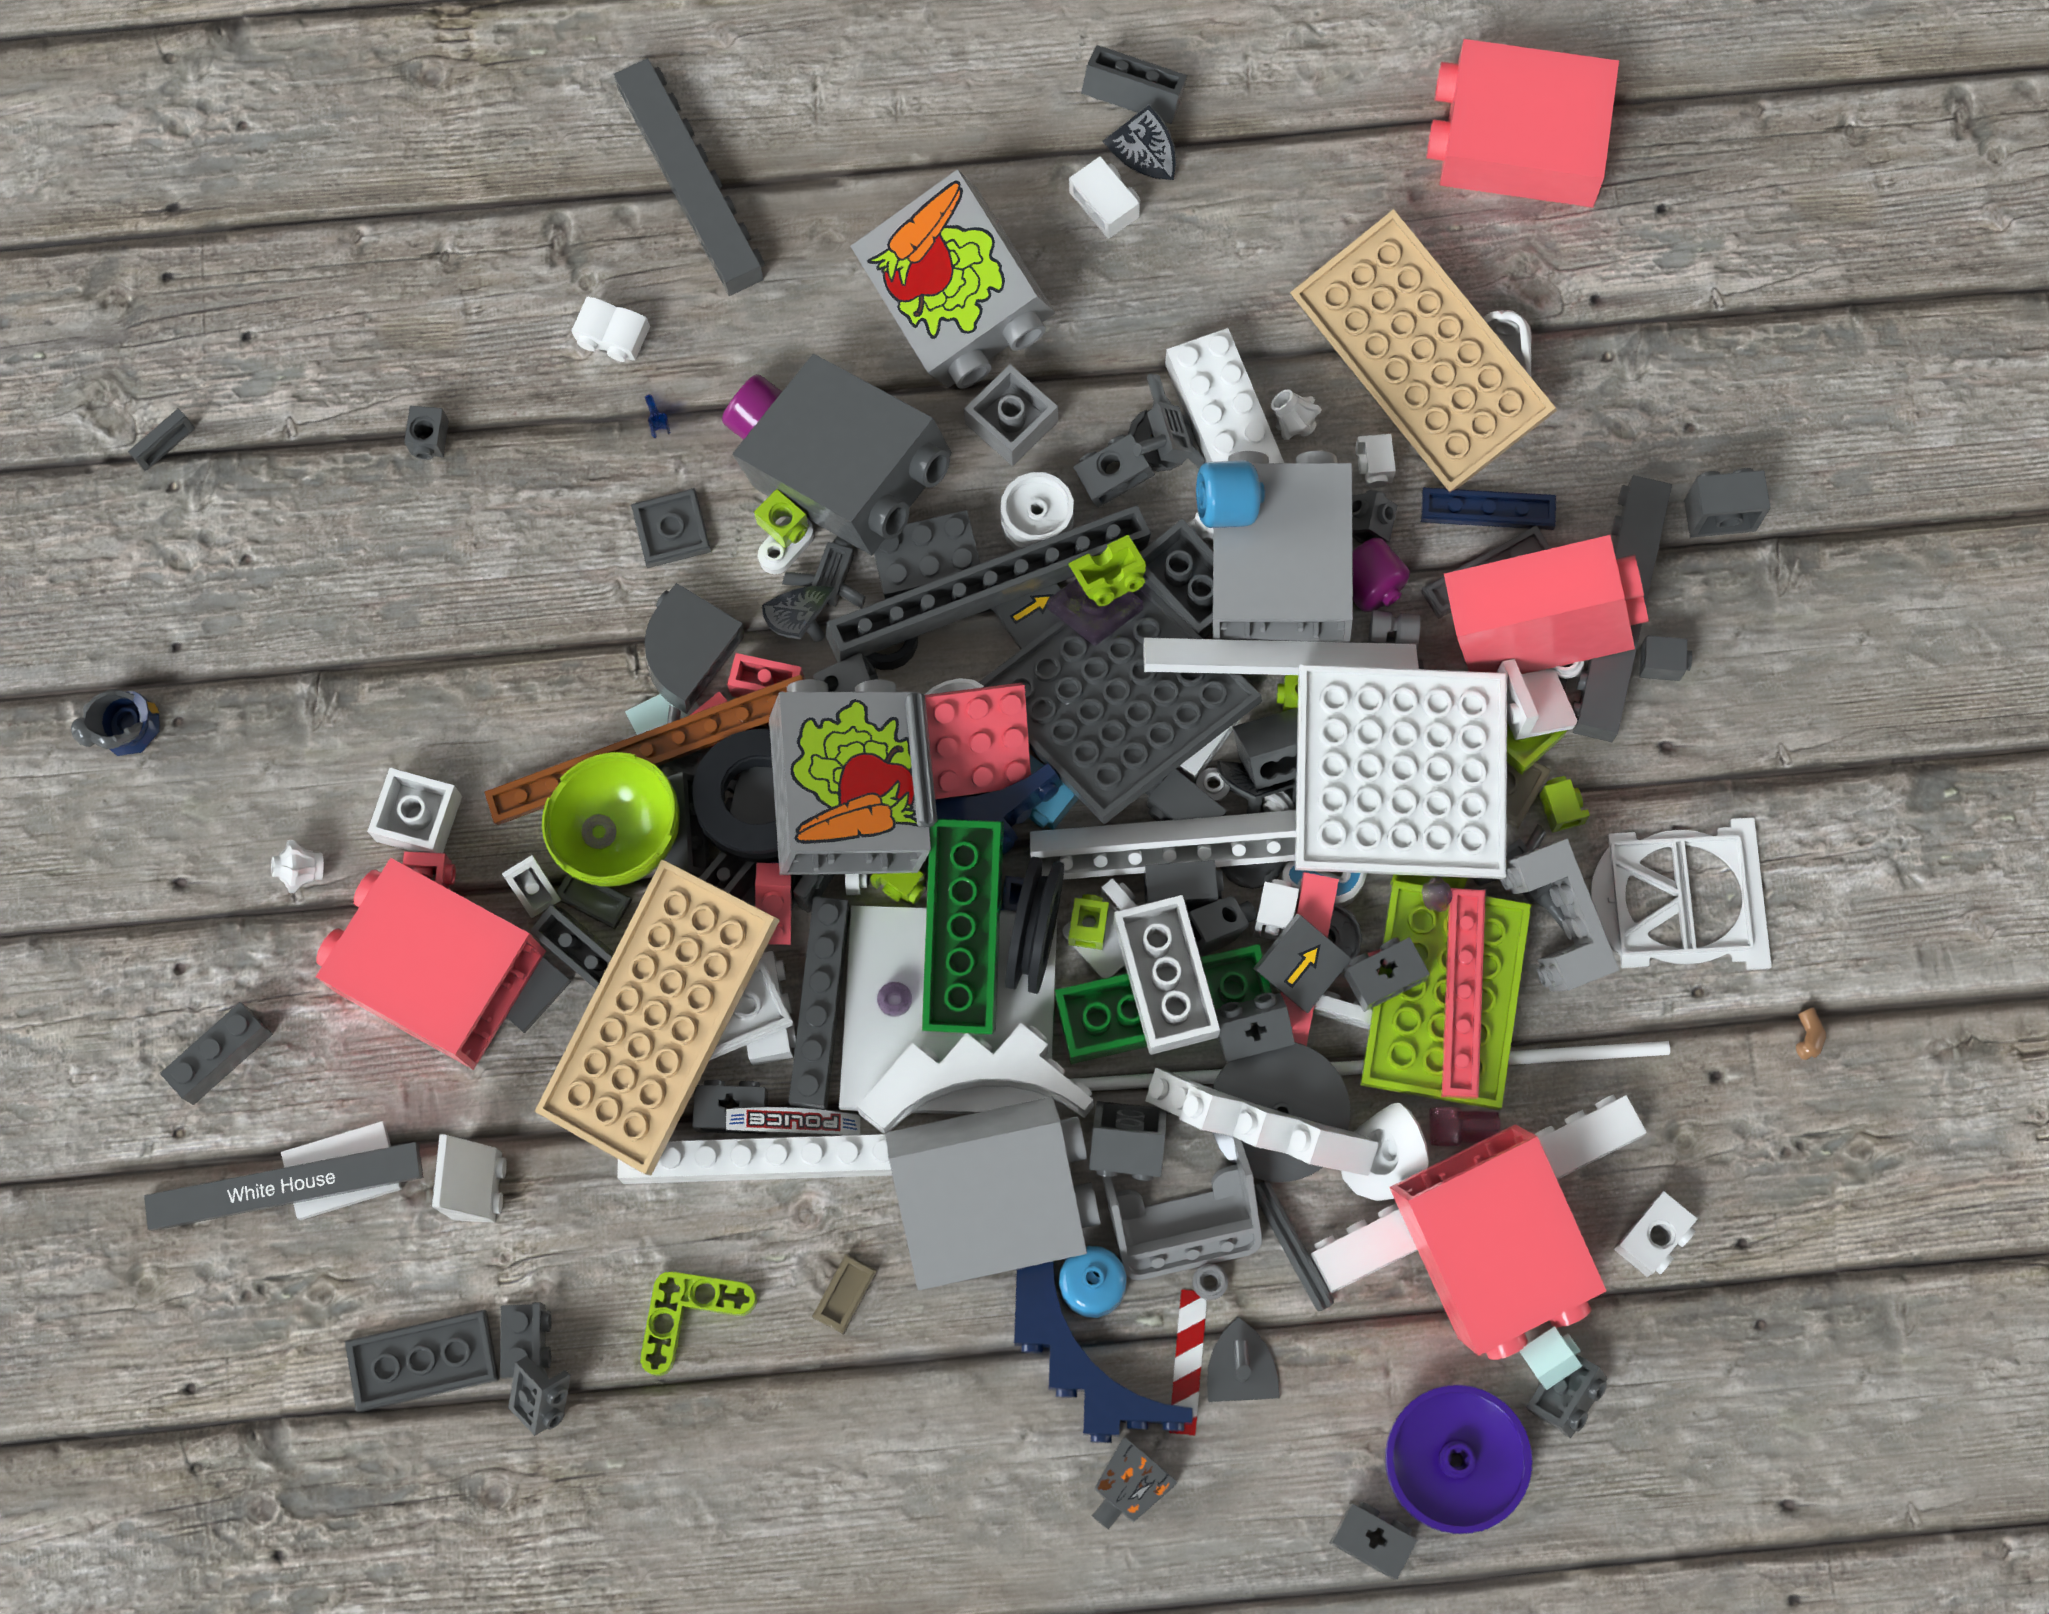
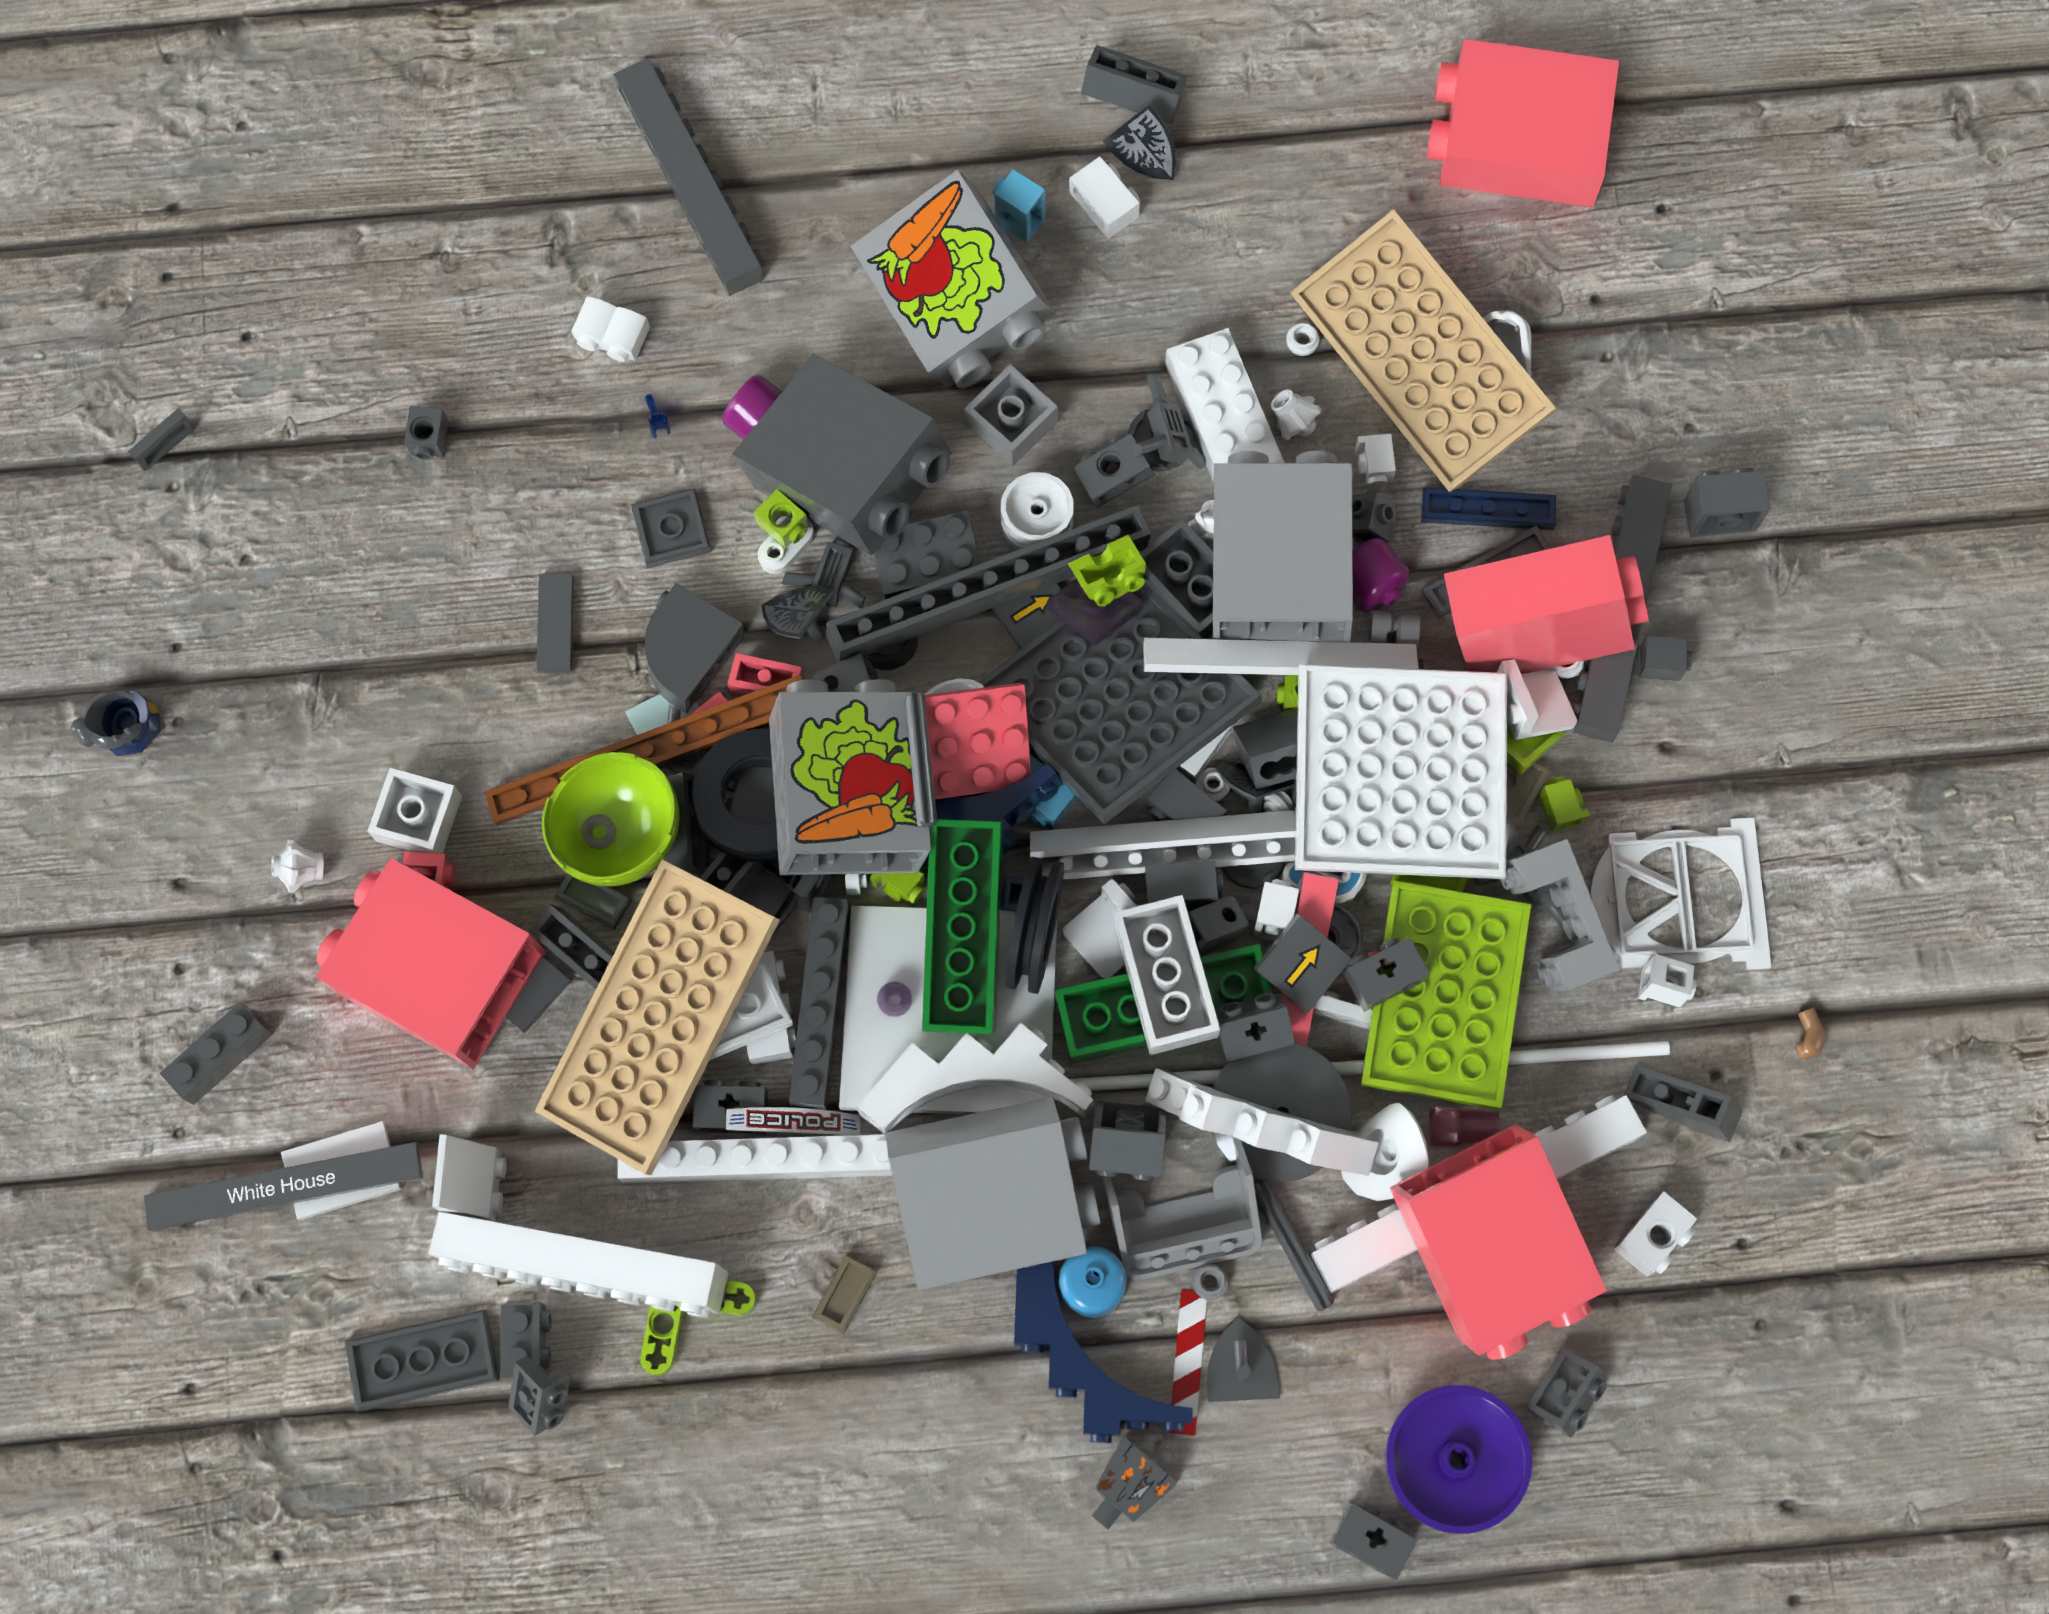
(531, 886): white slope -> none
(555, 623): none -> dark grey tile
(578, 1263): none -> white brick
(774, 897): coral brick -> none
(1019, 205): none -> medium azure brick
(1088, 907): lime brick -> none
(1228, 494): dark azure head -> none
(1306, 331): none -> white plate
(1437, 894): plate -> none
(1463, 994): coral tile -> none
(1551, 1357): light aqua brick -> none
(1667, 981): none -> white brick
(1685, 1102): none -> dark grey slope

